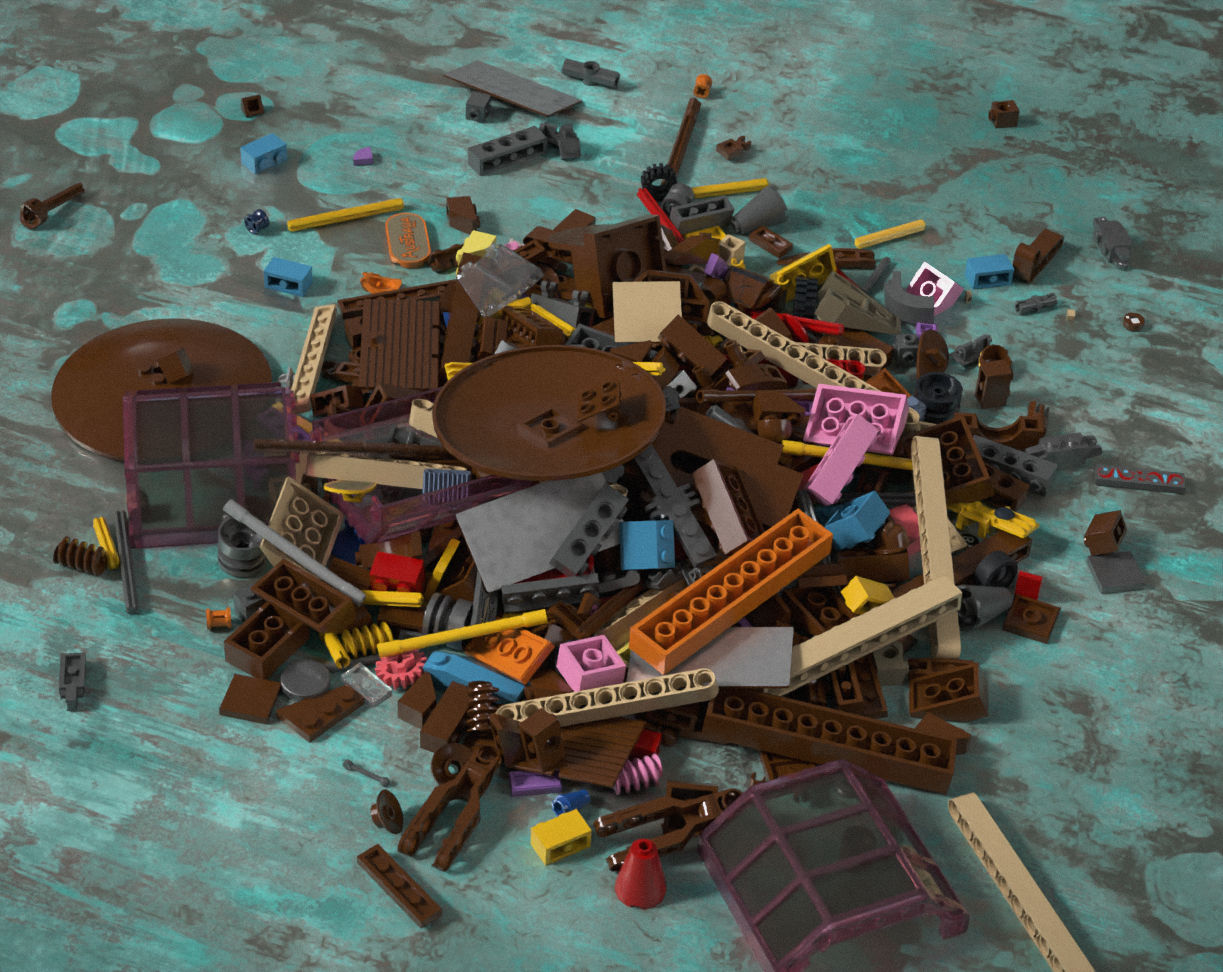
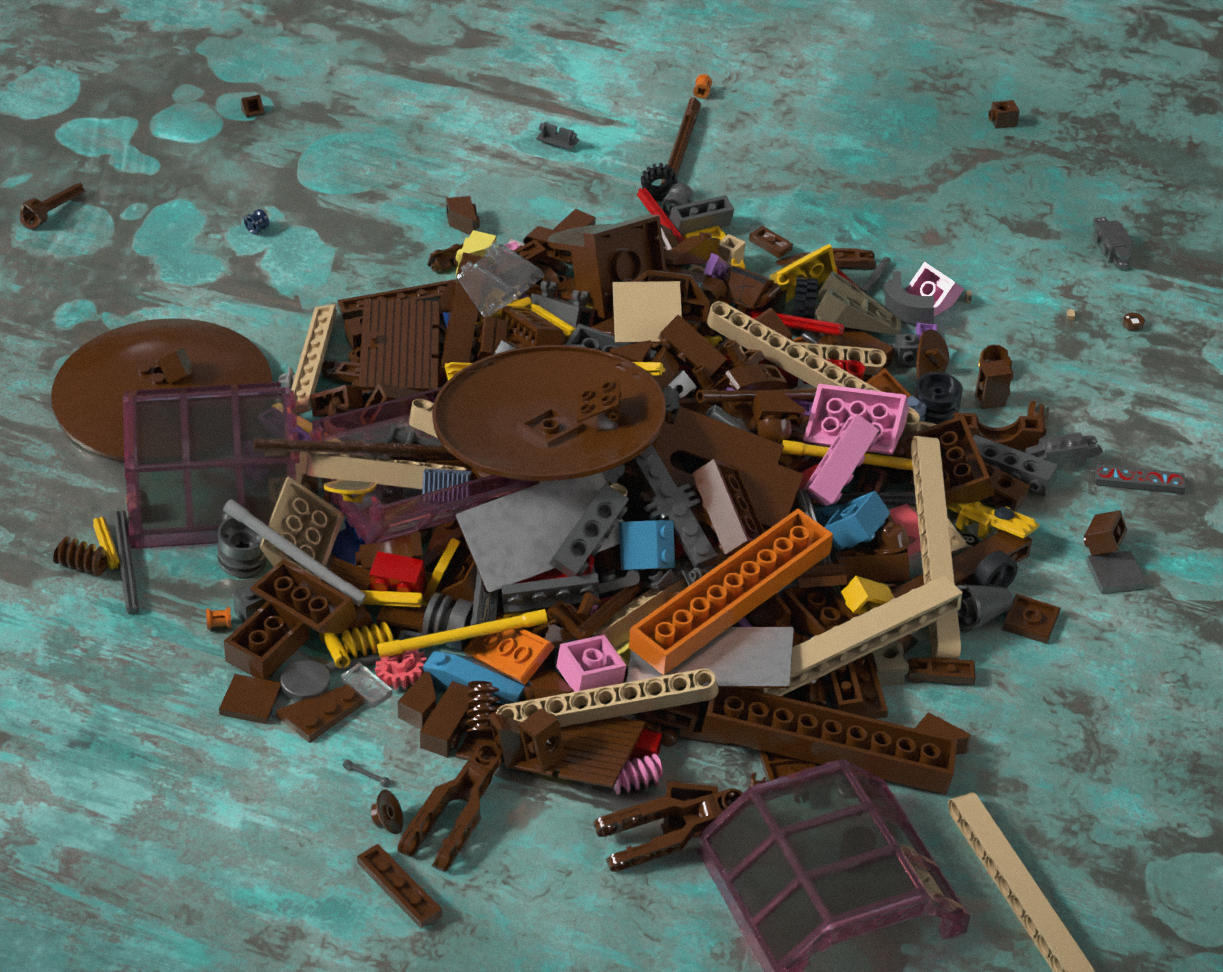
(72, 678): dark grey hinge -> none
(263, 153): dark azure brick -> none
(288, 276): dark azure brick -> none
(345, 214): yellow axle -> none
(363, 157): medium lavender tile -> none
(375, 283): orange hat -> none
(407, 240): tile -> none
(447, 756): reddish brown dish -> none
(478, 107): dark grey brick -> none
(507, 150): dark grey brick -> none
(512, 88): flat silver piece -> none
(529, 783): medium lavender tile -> none
(560, 837): yellow brick -> none
(569, 146): dark grey plate -> none
(570, 801): blue cone -> none
(590, 73): dark grey piece -> none
(641, 876): red cone -> none
(729, 188): yellow axle -> none
(730, 149): reddish brown plate -> none
(763, 210): dark grey cone -> none
(795, 327): red dish -> none
(890, 234): yellow axle -> none
(950, 694): reddish brown slope -> none
(970, 352): dark grey hinge -> none
(989, 271): dark azure brick -> none
(1028, 585): red slope -> none
(1032, 258): reddish brown beam -> none
(1035, 303): dark grey pin -> none

